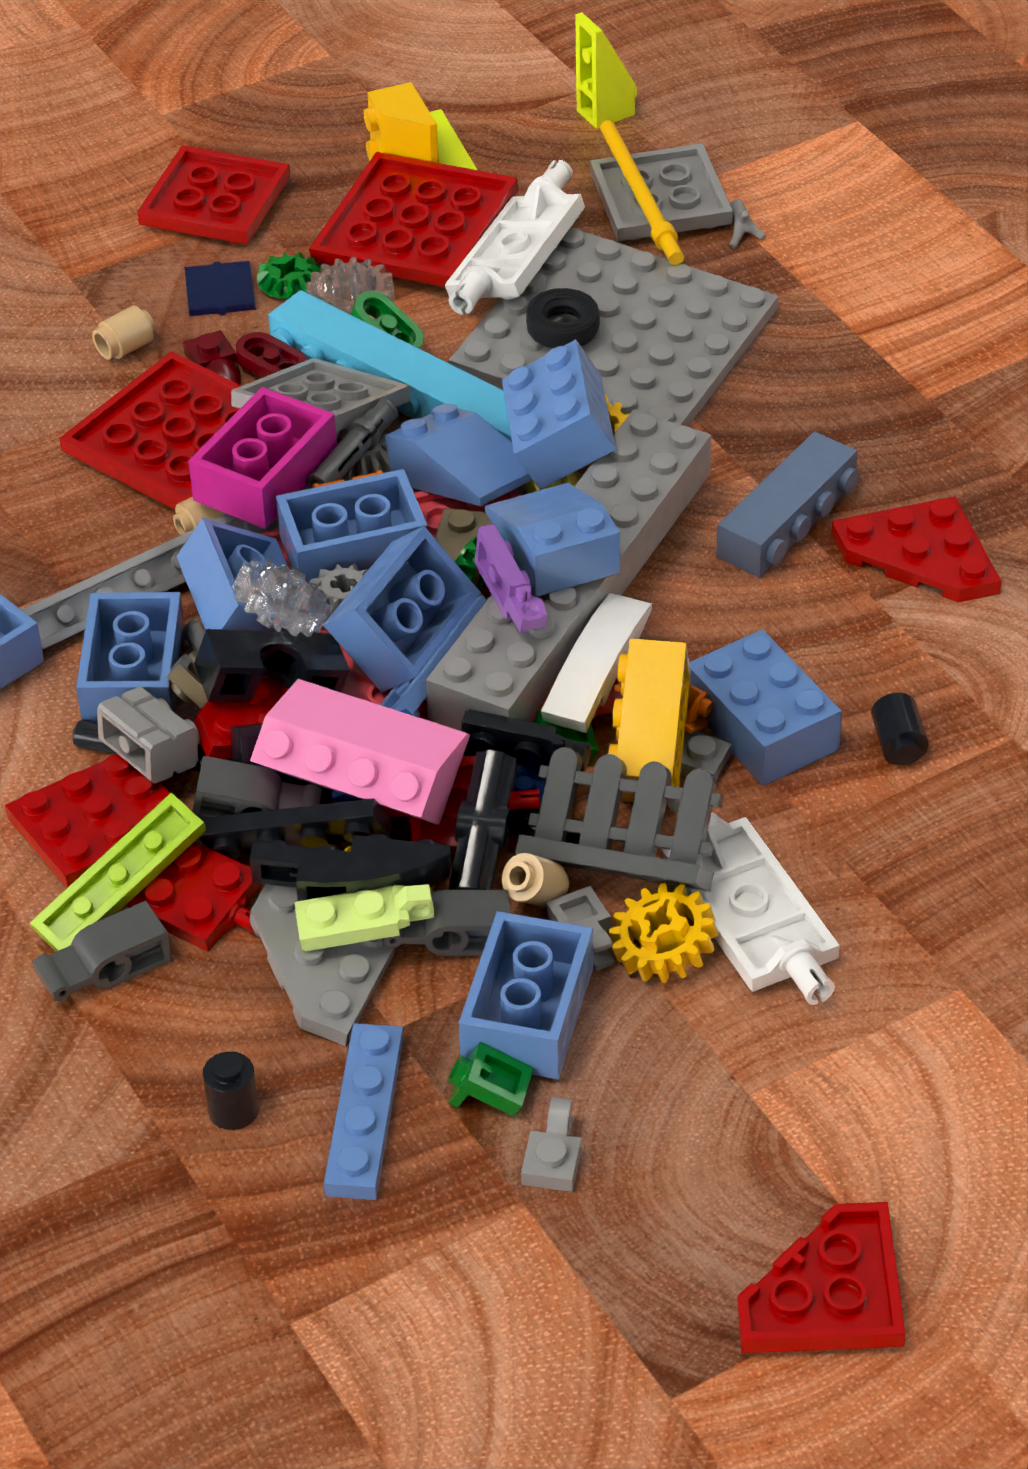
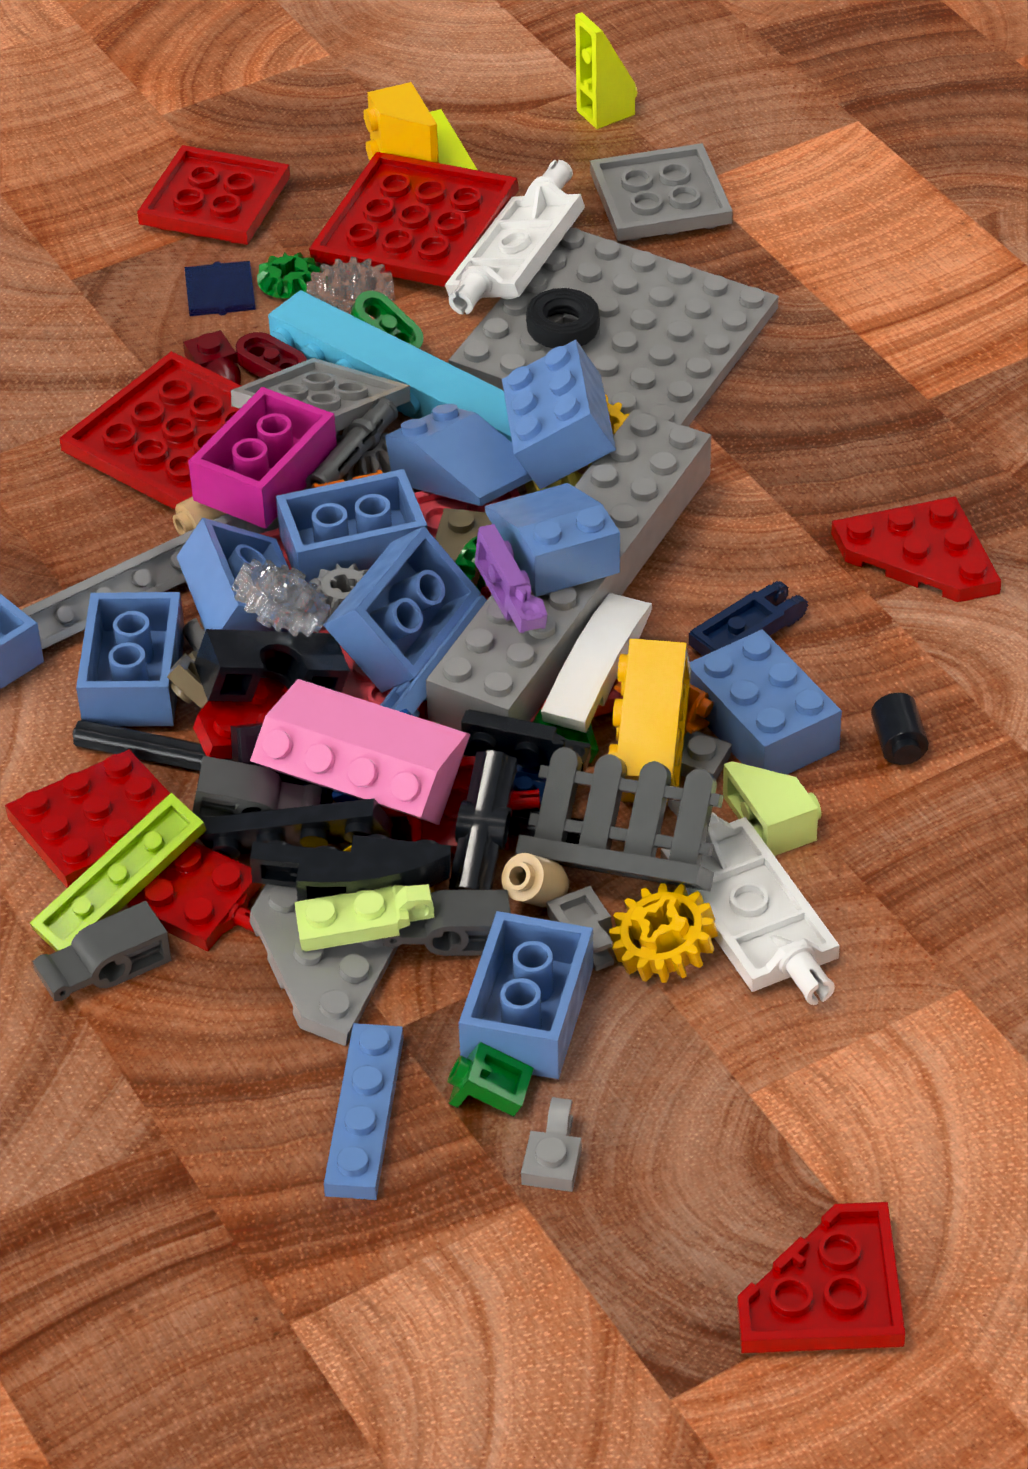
(123, 333): tan brick -> none
(148, 734): light grey brick -> none
(230, 1090): black brick -> none
(662, 231): yellow bar -> none
(742, 224): light grey bar -> none
(750, 614): none -> dark blue hinge
(773, 805): none -> yellowish green slope
(787, 504): sand blue brick -> none

